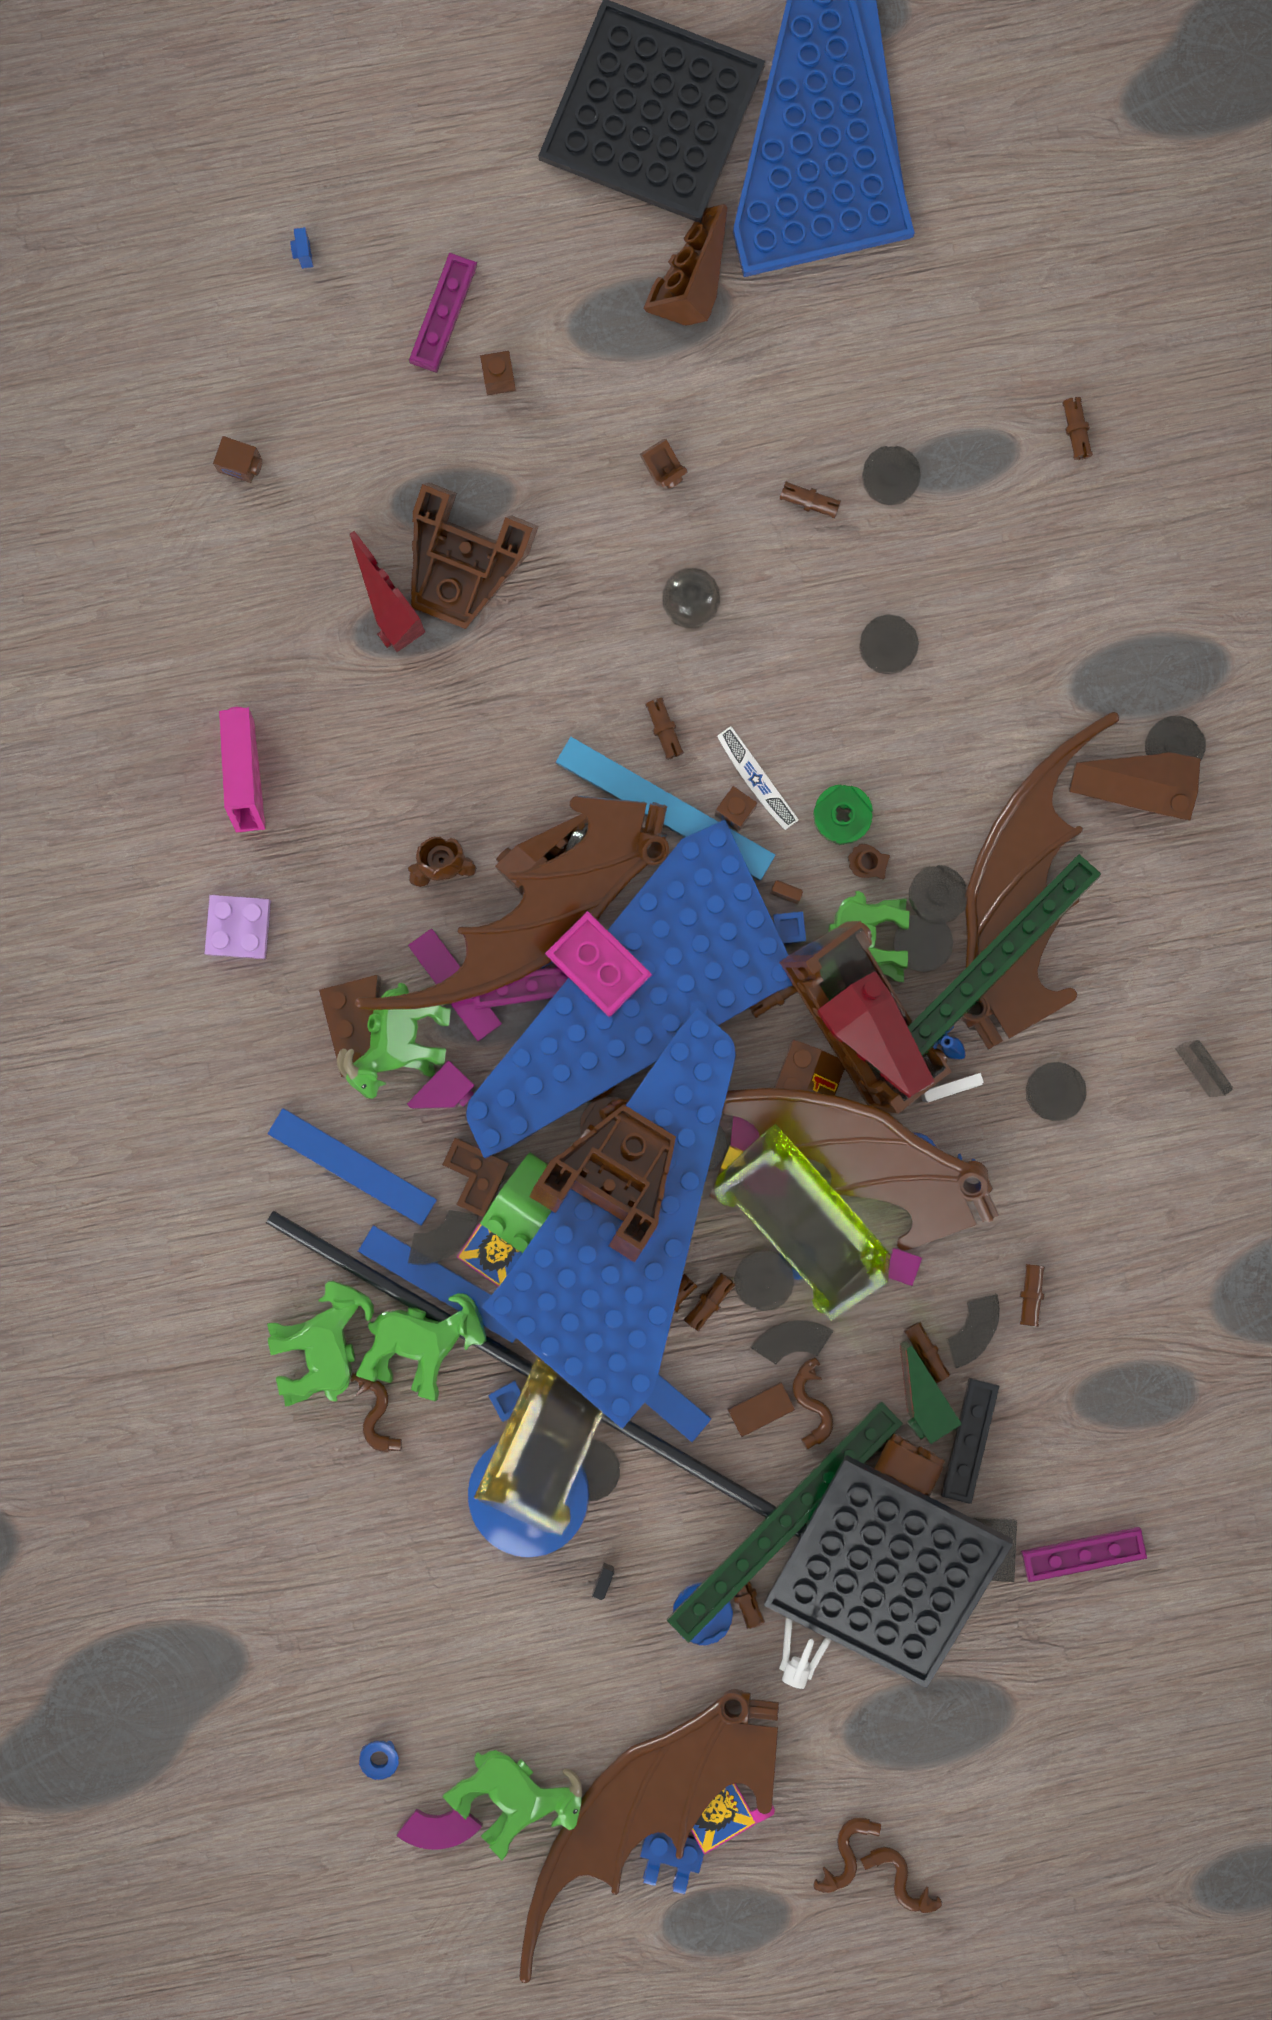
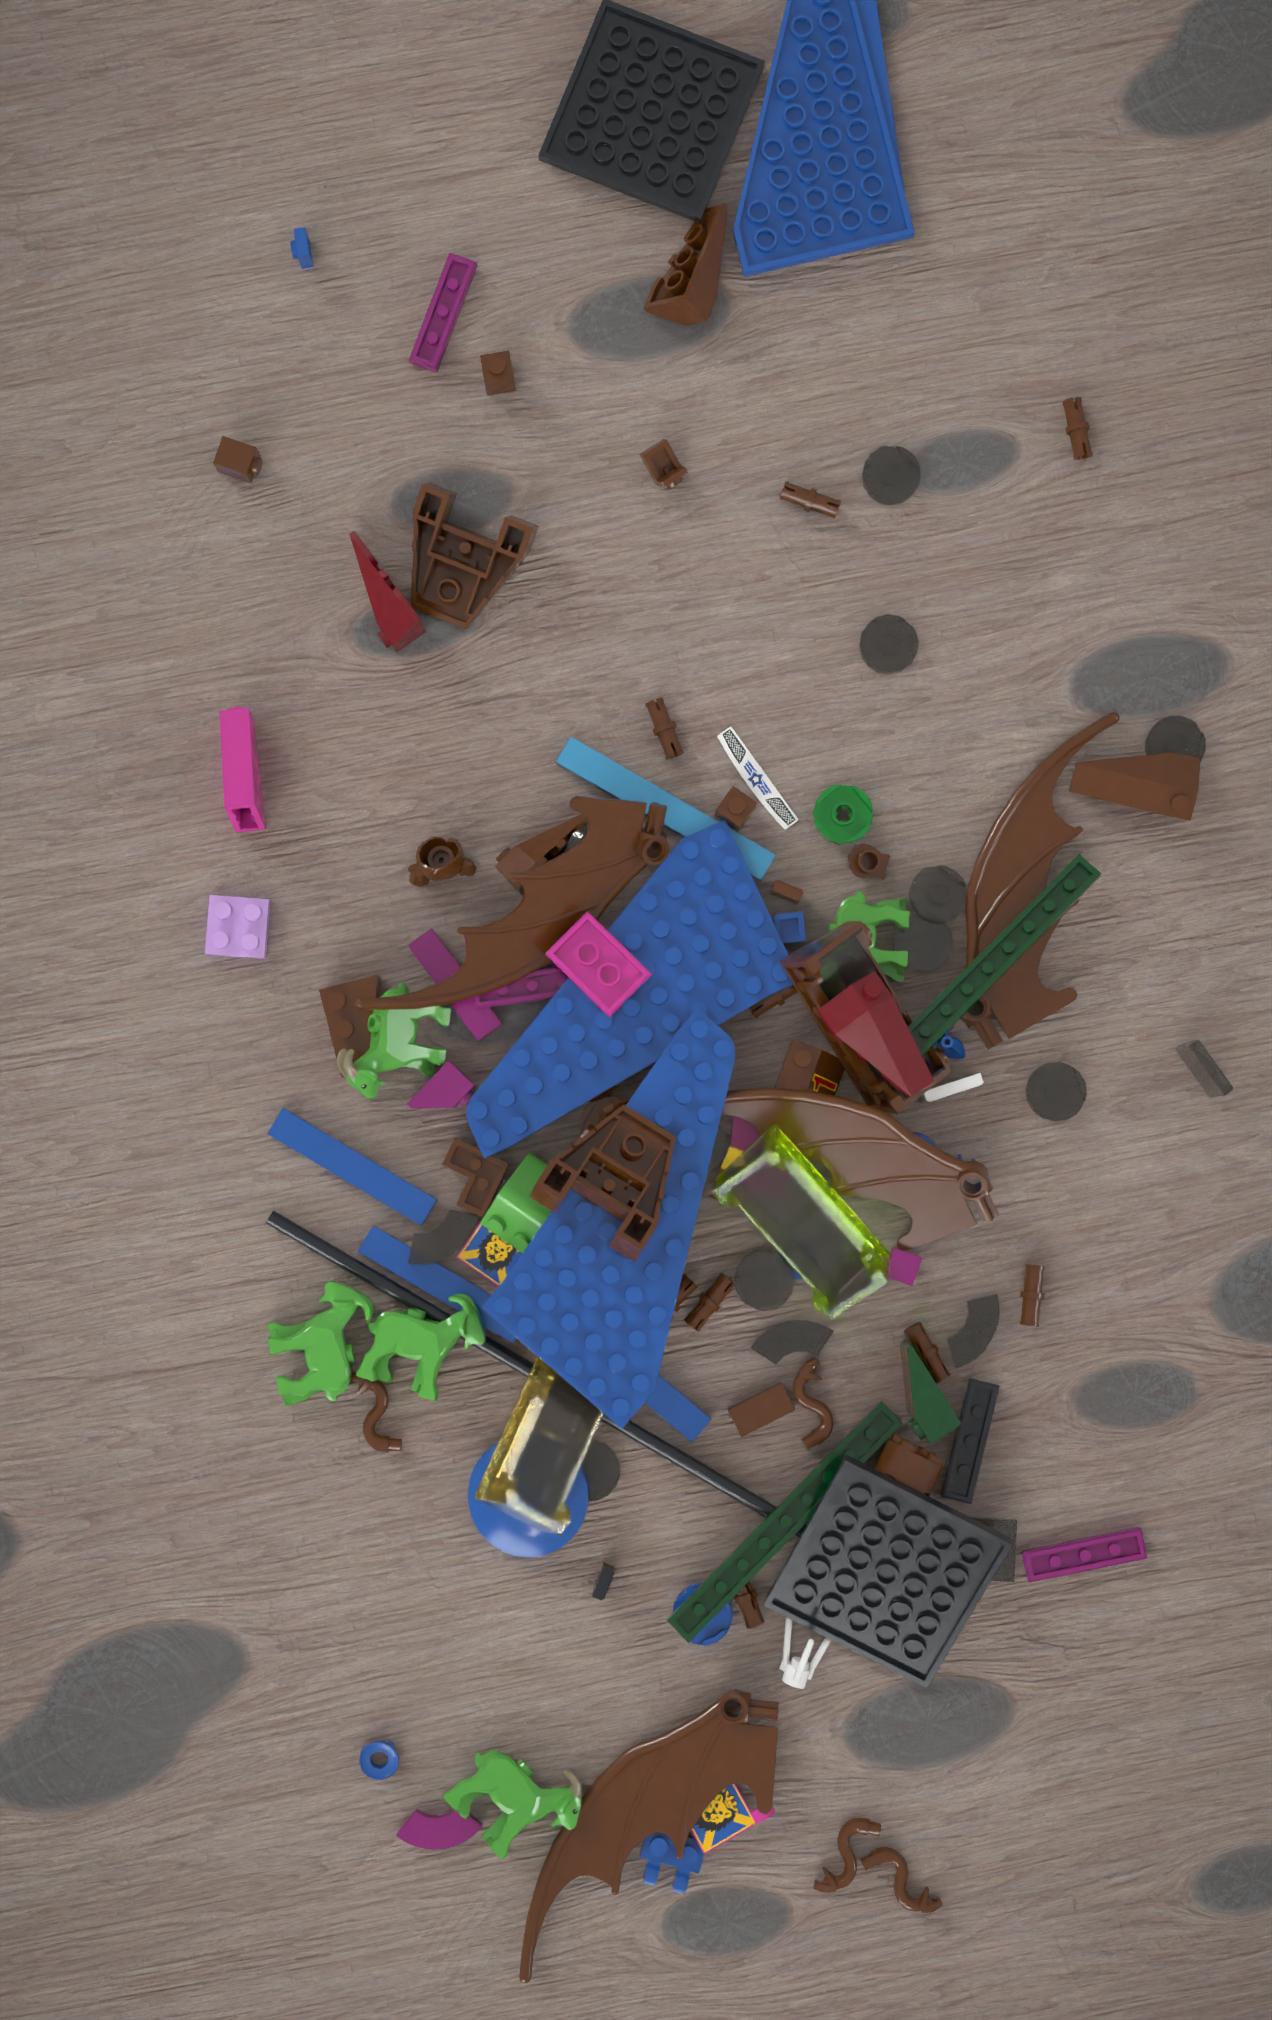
(505, 1399): blue plate -> none
(691, 597): clear smoke cylinder -> none

